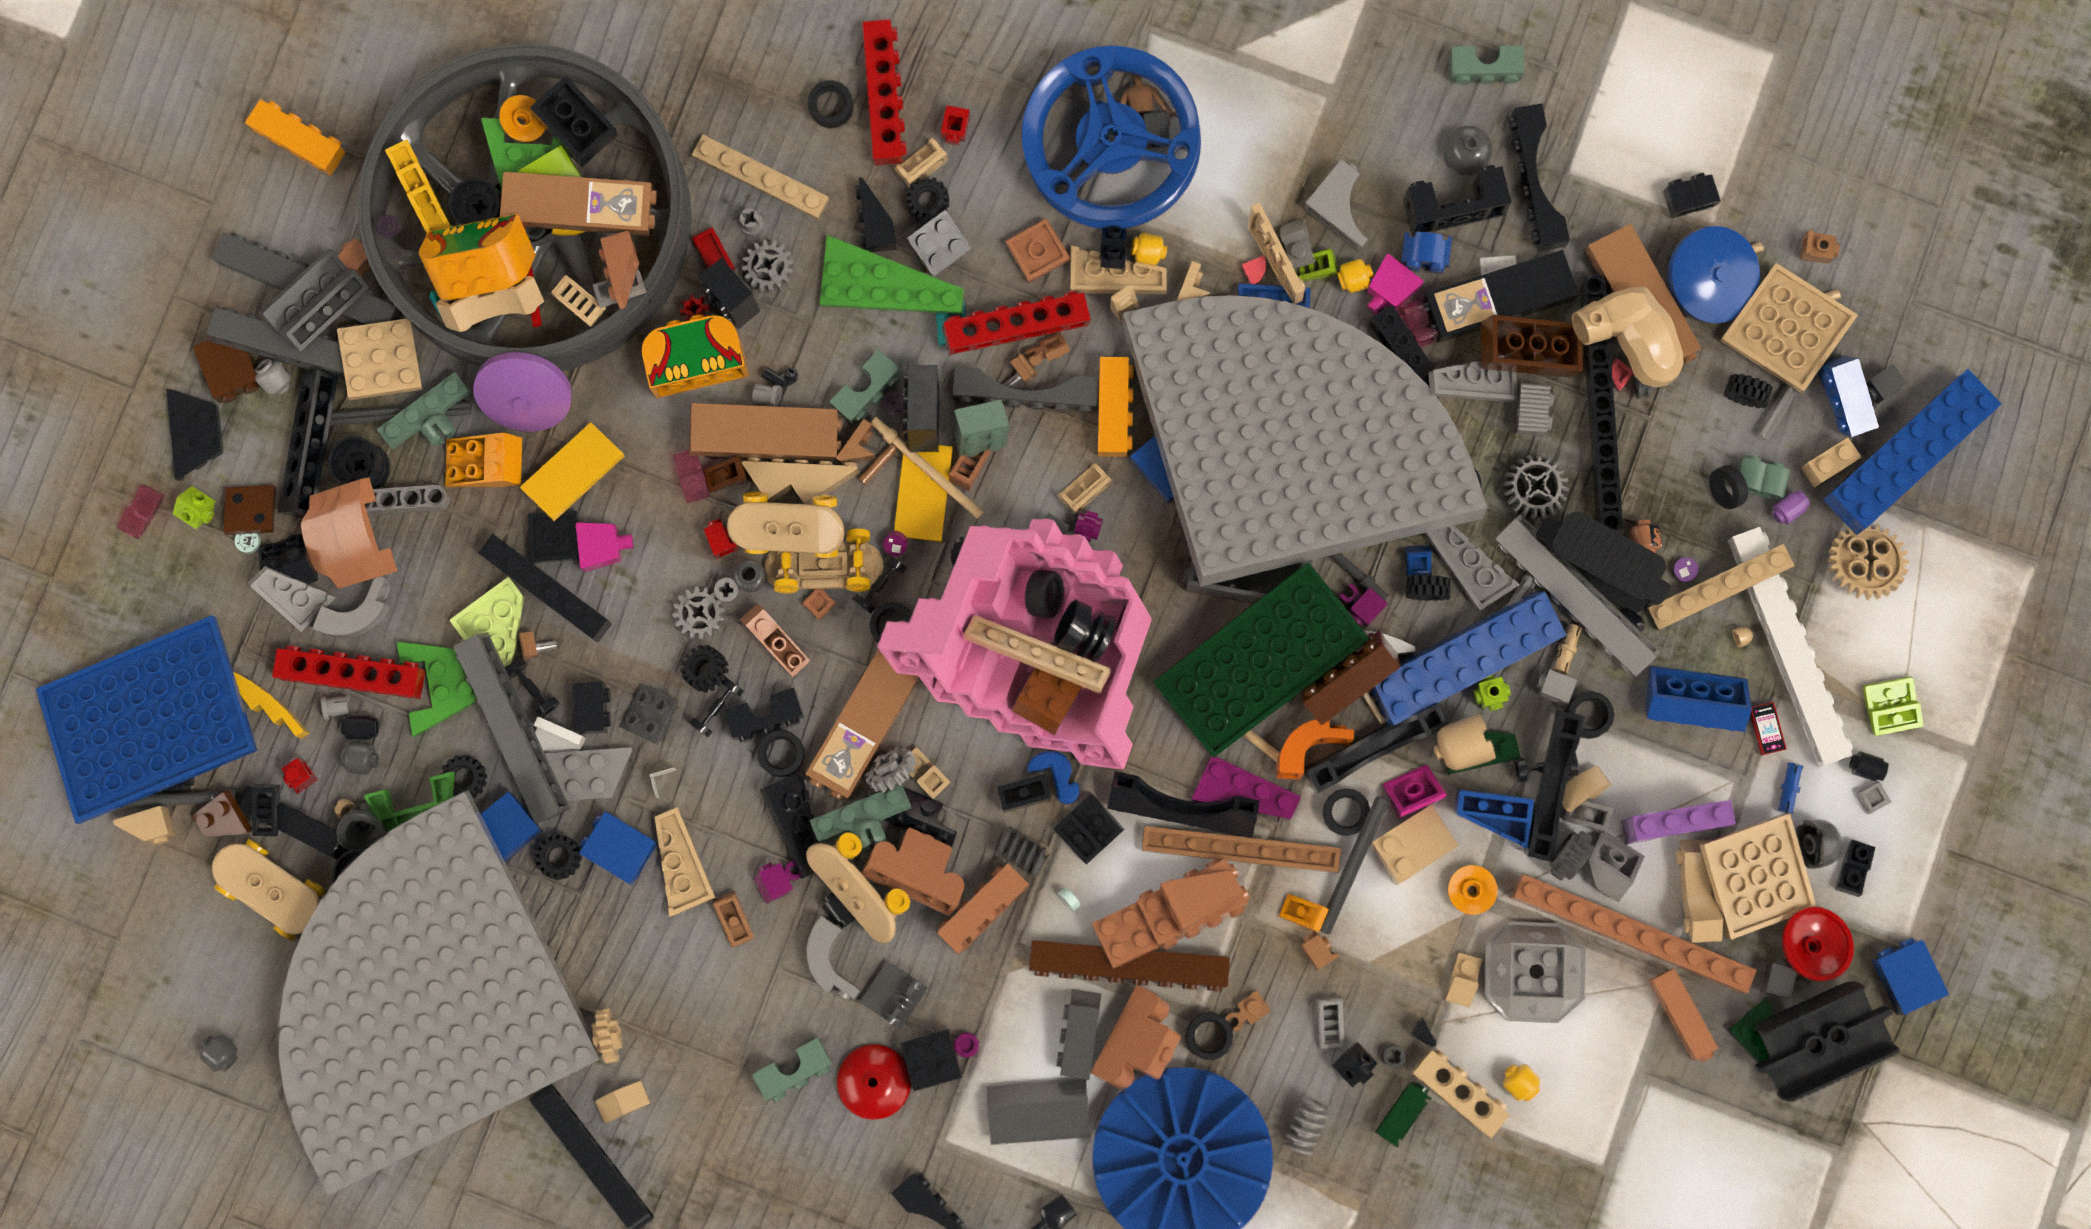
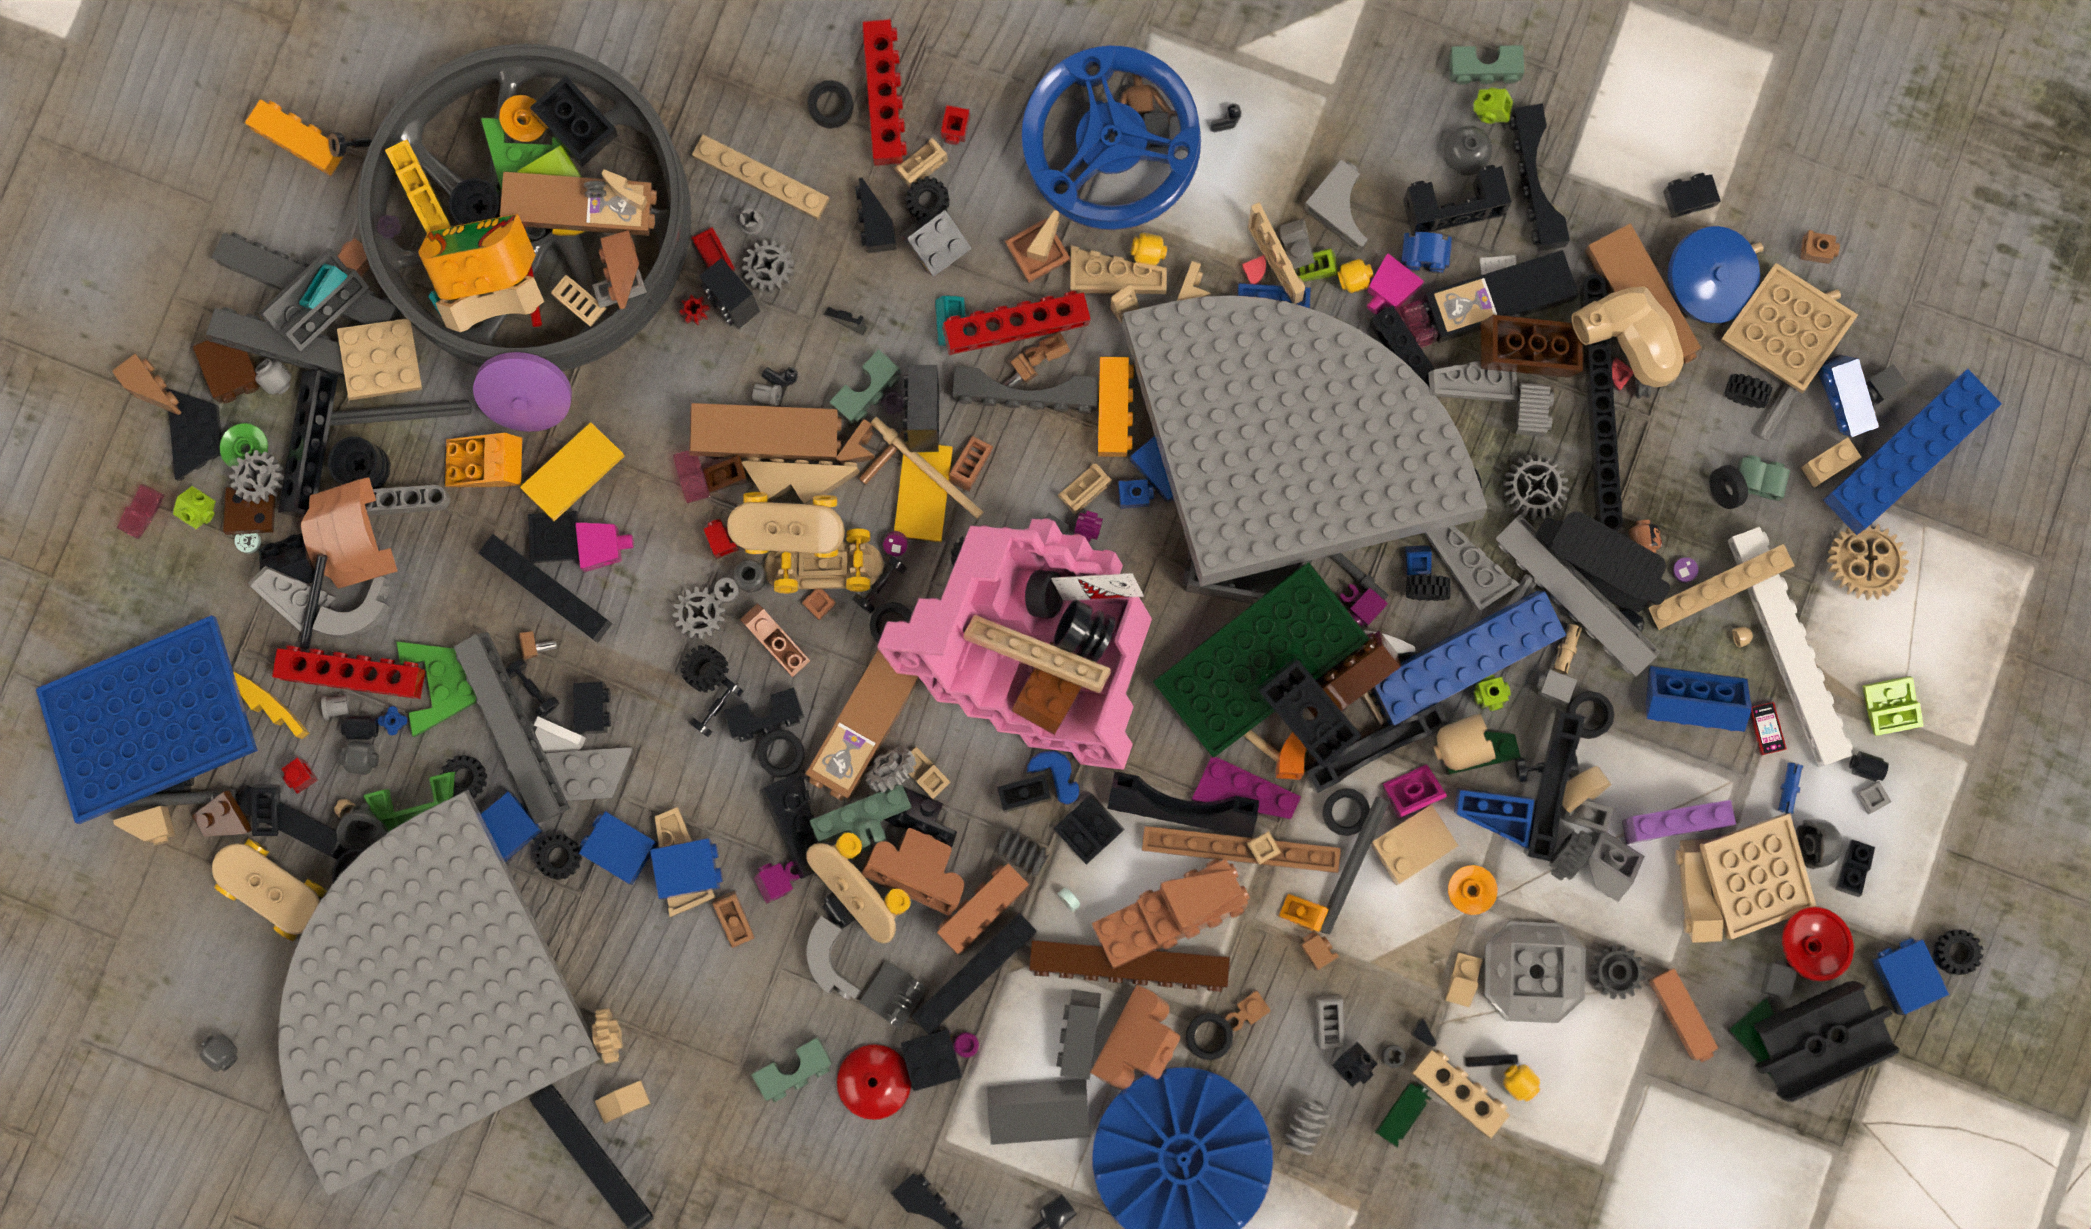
(140, 381): none -> medium nougat slope
(239, 436): none -> bright green dish
(246, 474): none -> light grey gear
(313, 601): none -> black bar
(324, 283): none -> teal slope
(338, 145): none -> black wheel
(392, 728): none -> blue plate
(426, 414): sand green plate -> none
(495, 613): yellowish green plate -> none
(595, 189): none -> dark grey bush
(619, 184): none -> tan slope
(649, 714): dark grey hinge -> none
(657, 774): white sticker -> none
(686, 868): none -> blue brick
(693, 355): brick -> none
(845, 319): none -> black tile
(870, 281): bright green wing -> none
(974, 974): none -> black arch
(980, 428): sand green brick -> none
(1043, 241): none -> tan slope
(1097, 587): none -> white sticker
(1113, 247): black slope -> none
(1128, 500): none -> blue brick
(1230, 119): none -> black arm
(1263, 848): none -> tan tile
(1292, 691): none -> black plate
(1492, 1060): none -> black tile
(1493, 105): none -> lime brick
(1627, 962): none -> dark grey gear
(1633, 934): nougat brick -> none
(1790, 507): medium lavender brick -> none
(1943, 952): none -> black tyre

